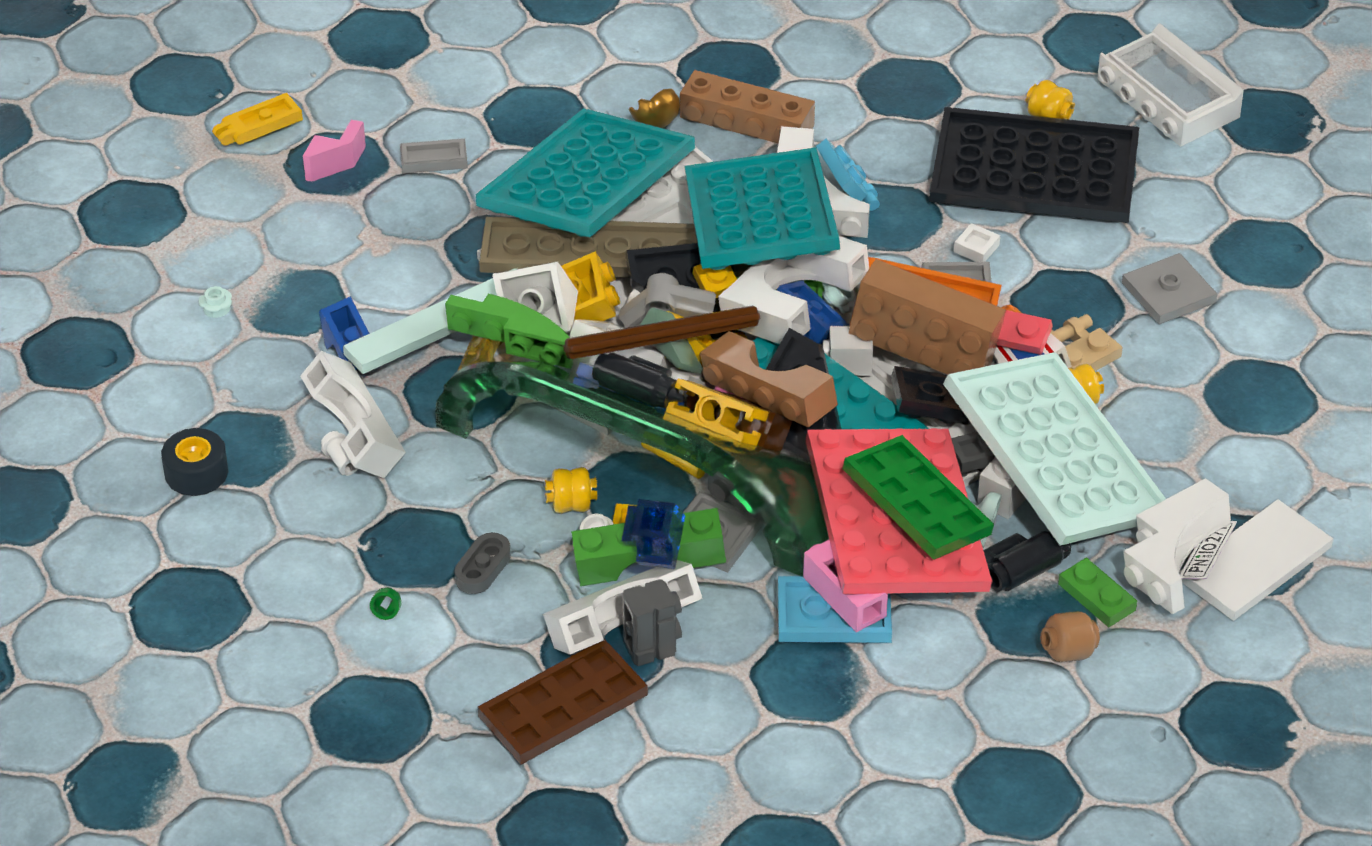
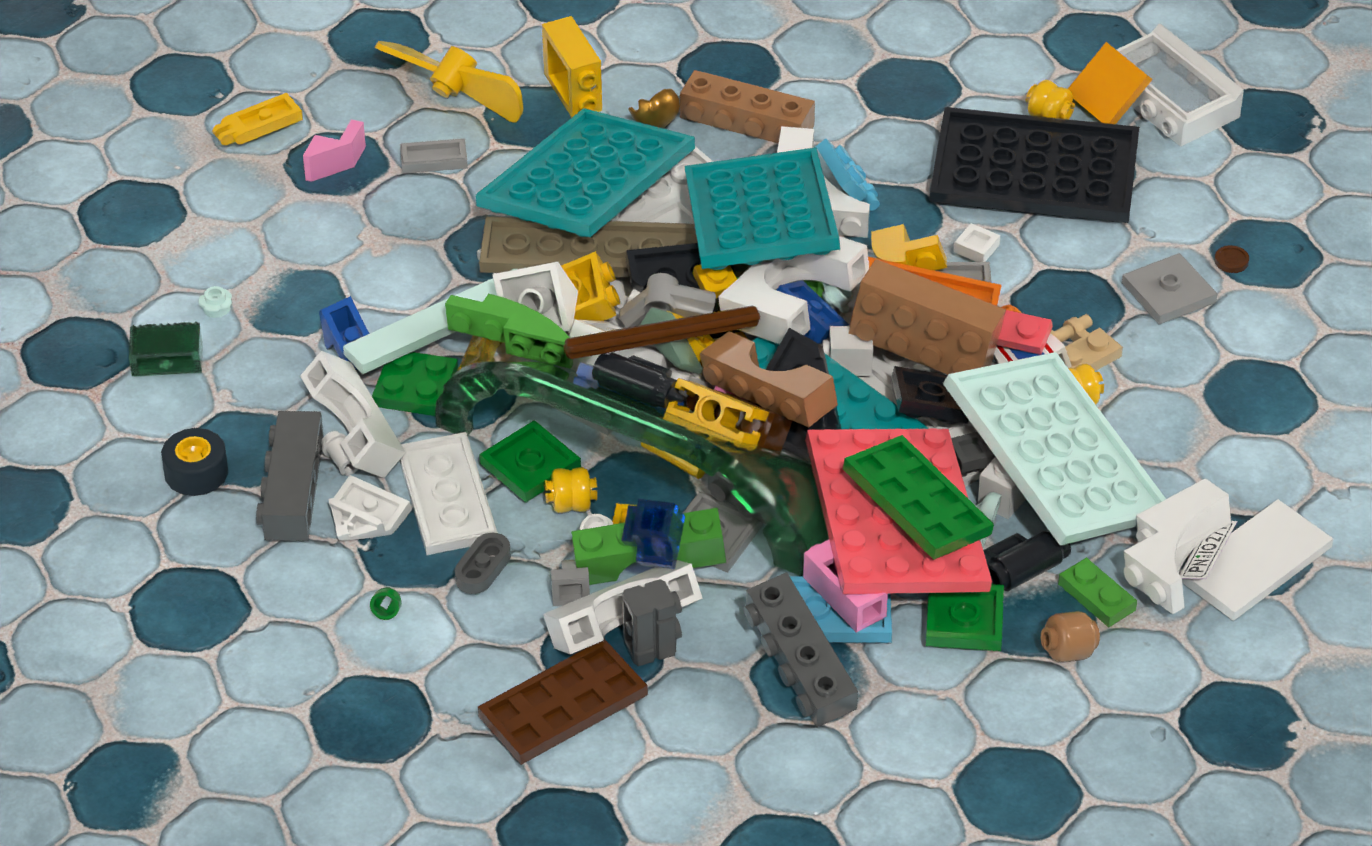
(165, 349): none -> clear green brick
(291, 476): none -> dark grey brick
(366, 510): none -> white slope
(413, 382): none -> green plate
(446, 492): none -> white tile
(458, 73): none -> yellow piece
(528, 460): none -> green plate
(569, 583): none -> light grey tile
(571, 66): none -> yellow window
(801, 650): none -> dark grey brick
(895, 246): none -> yellow brick
(966, 619): none -> green plate
(1109, 85): none -> light orange tile
(1231, 259): none -> reddish brown piece

